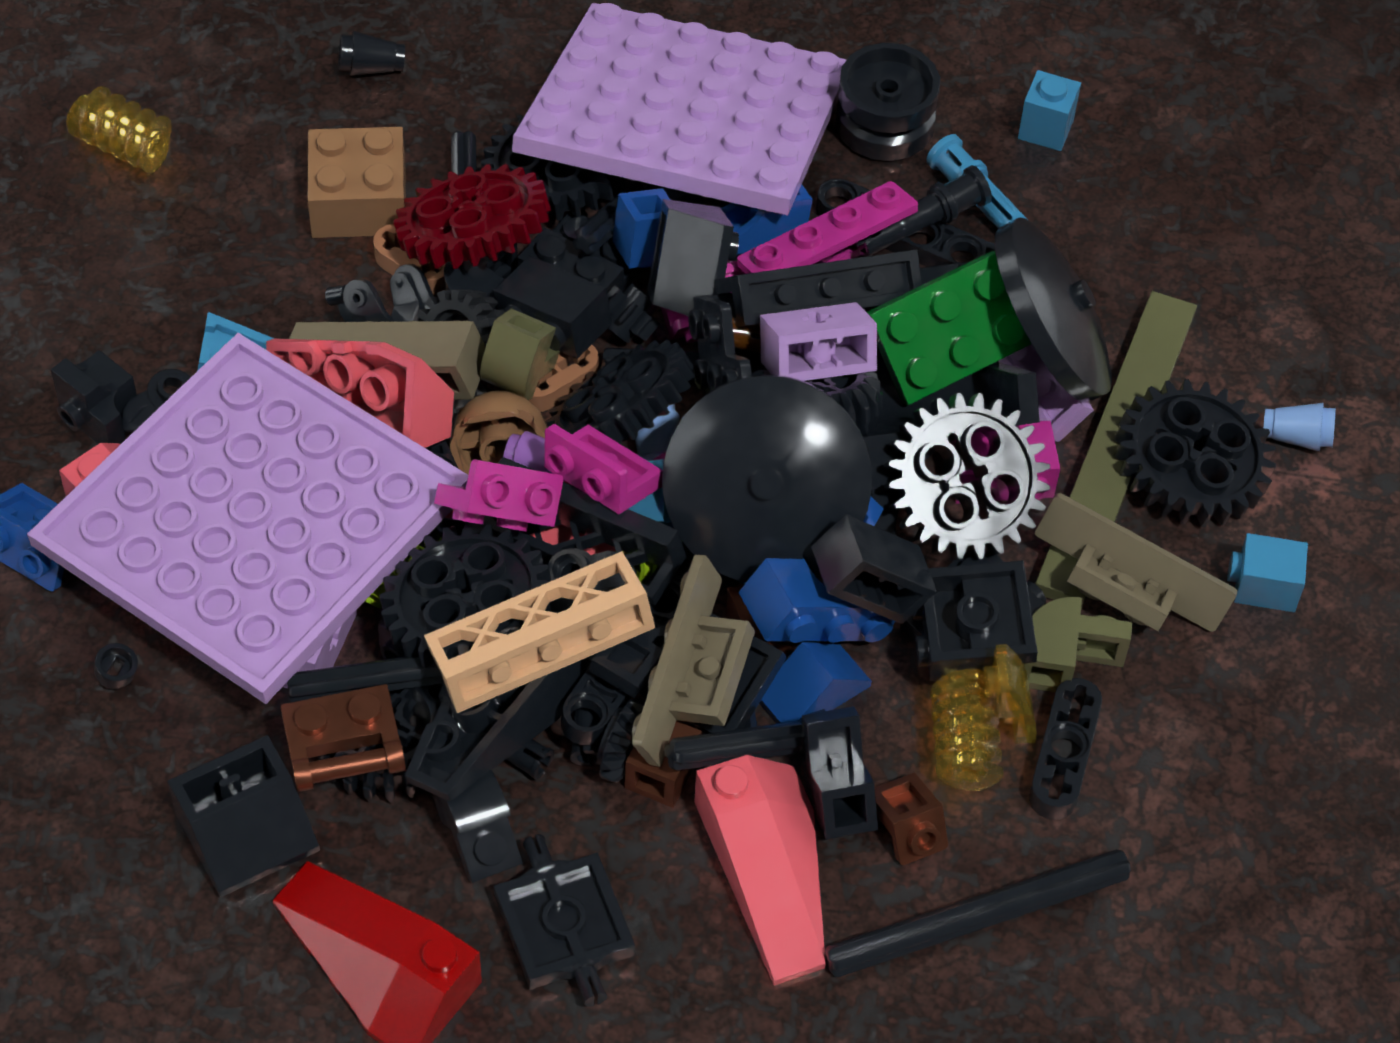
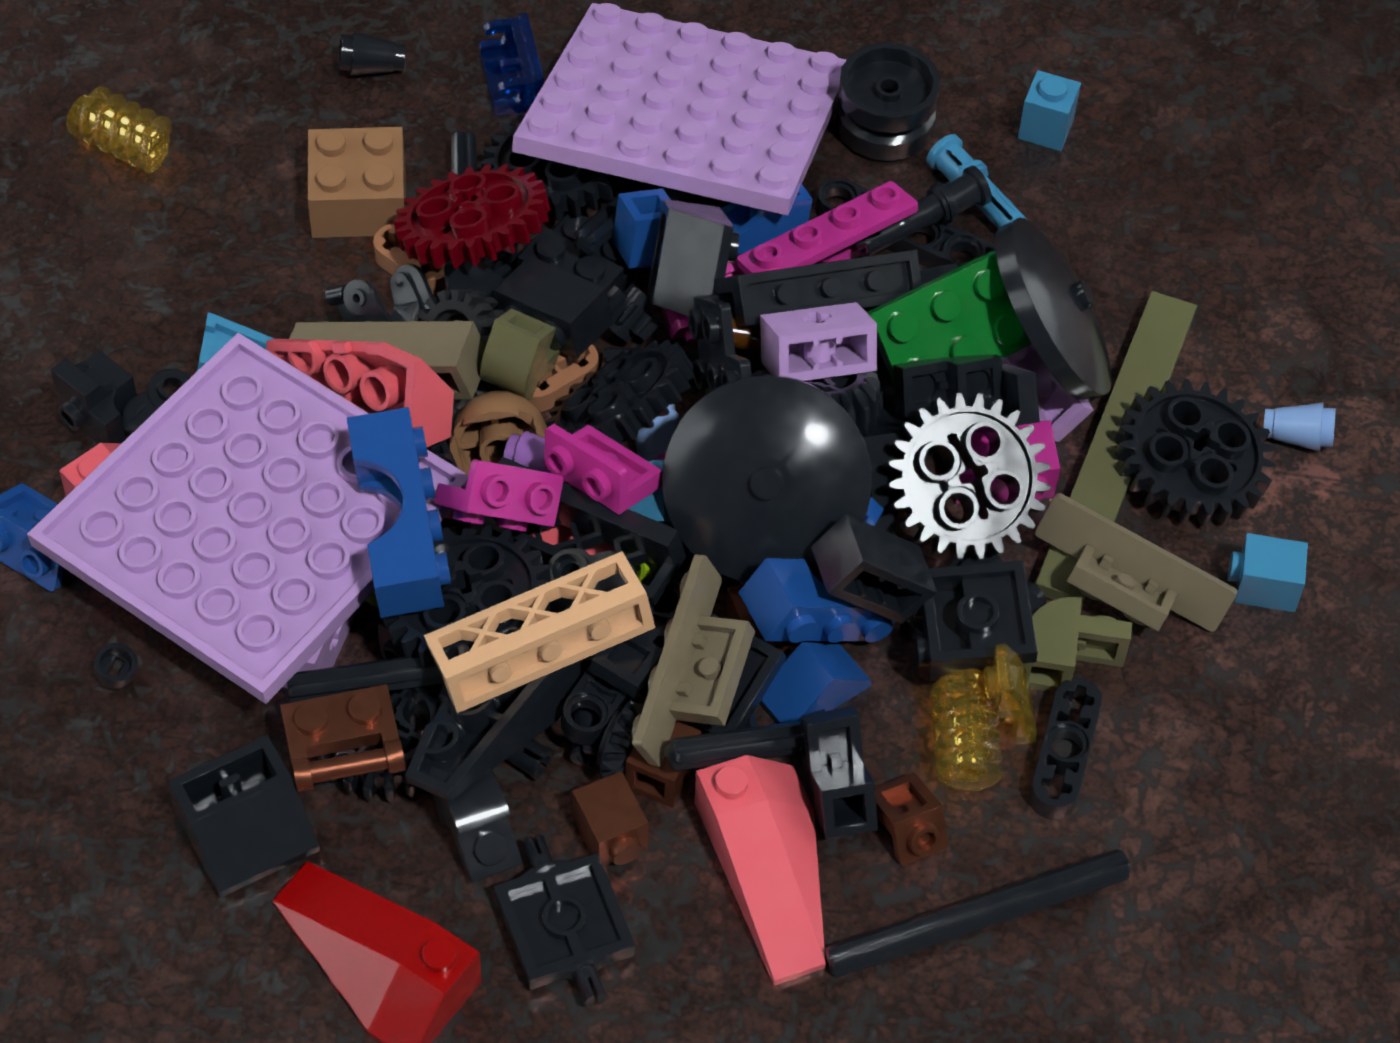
(403, 559): none -> blue arch
(511, 65): none -> clear blue hinge
(610, 820): none -> copper brick
(929, 379): none -> black slope

